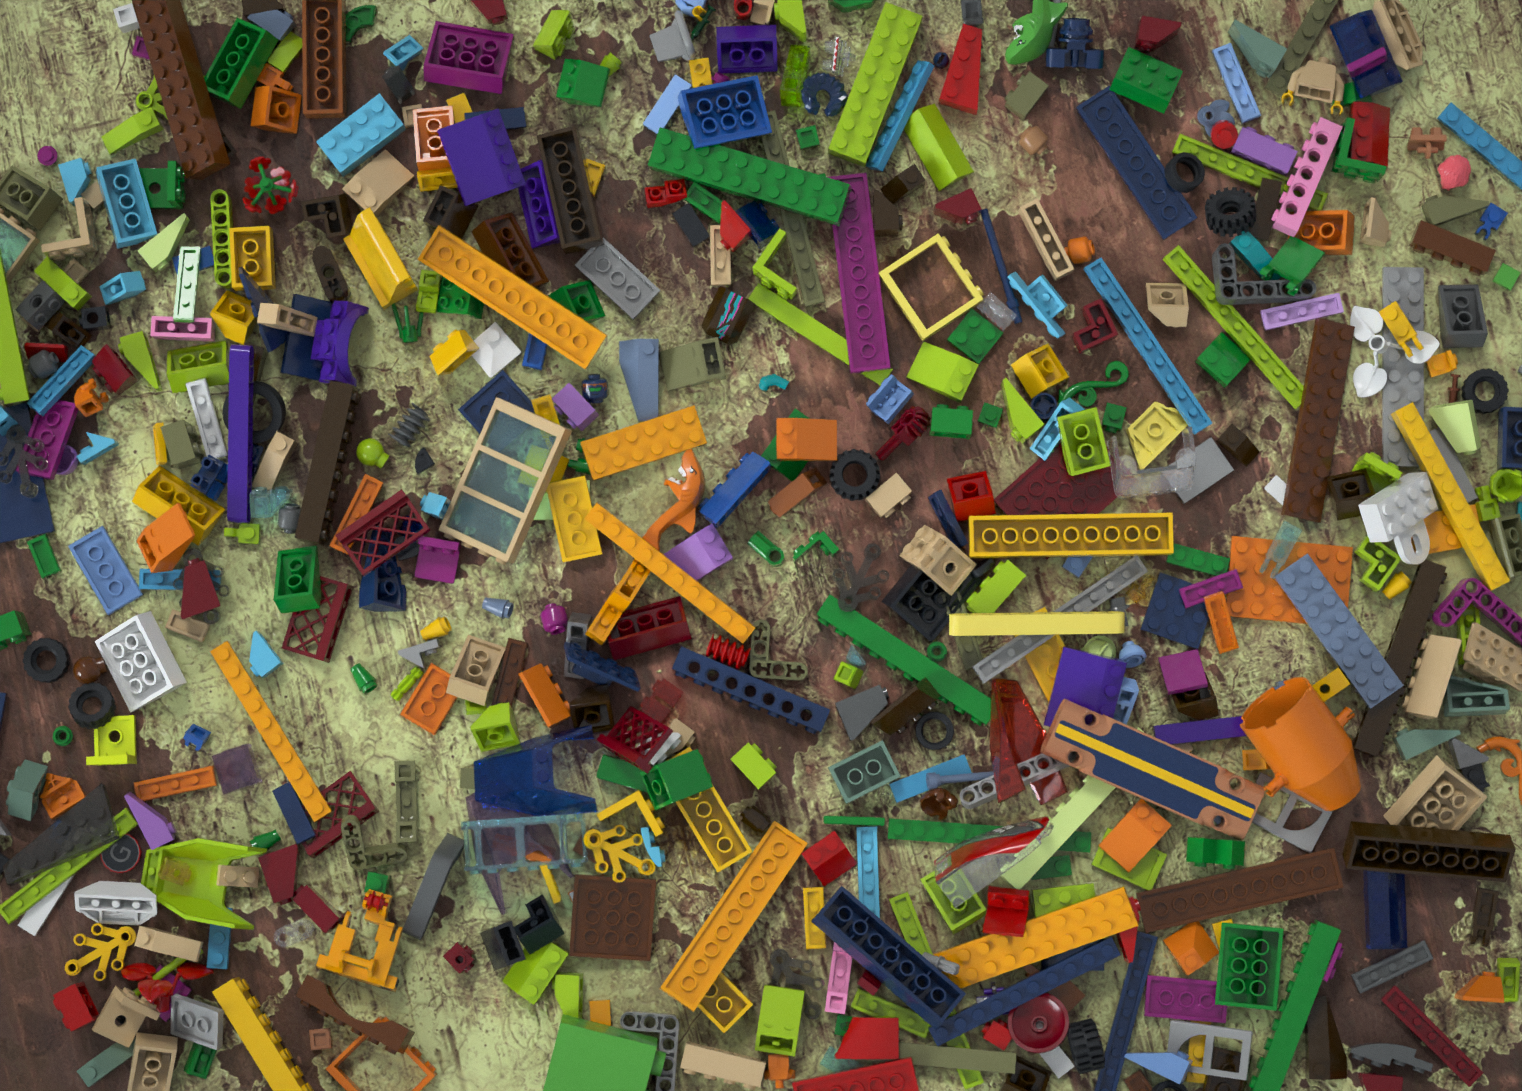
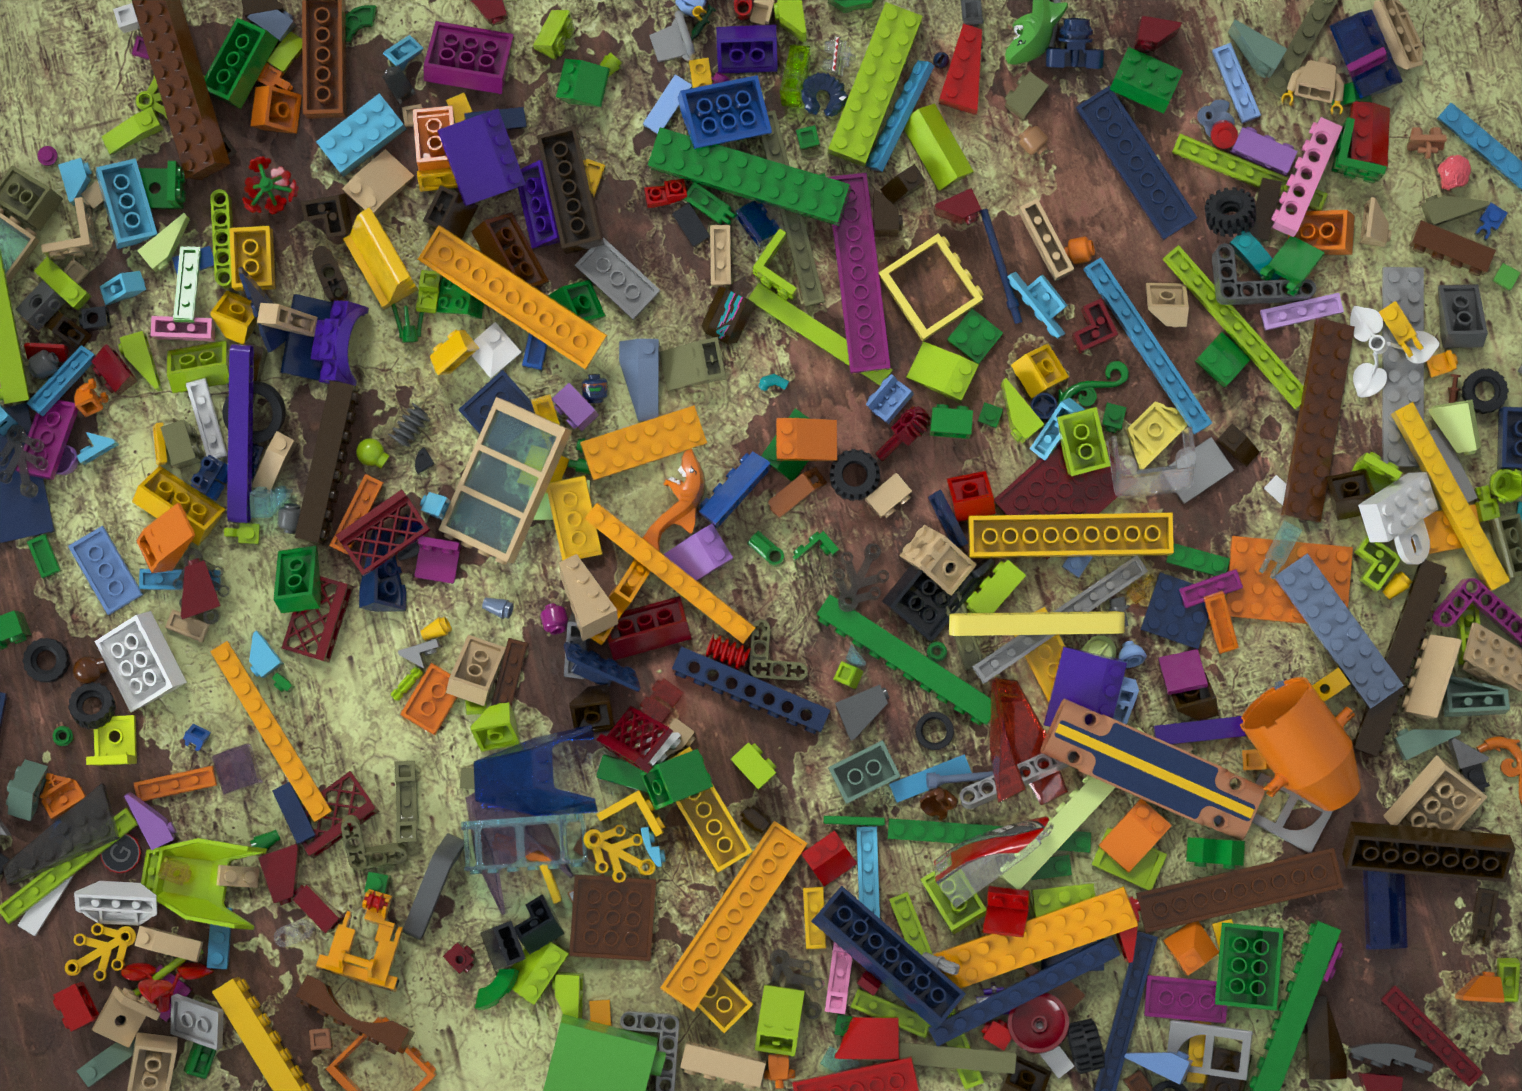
(282, 683): none -> green plate
(363, 679): green cone -> none
(491, 994): none -> green tile
(546, 694): orange slope -> none
(587, 600): none -> tan wedge
(733, 229): red slope -> none
(907, 708): dark brown slope -> none
(997, 311): clear hips -> none
(1175, 180): black tyre -> none
(1392, 966): dark grey tile -> none

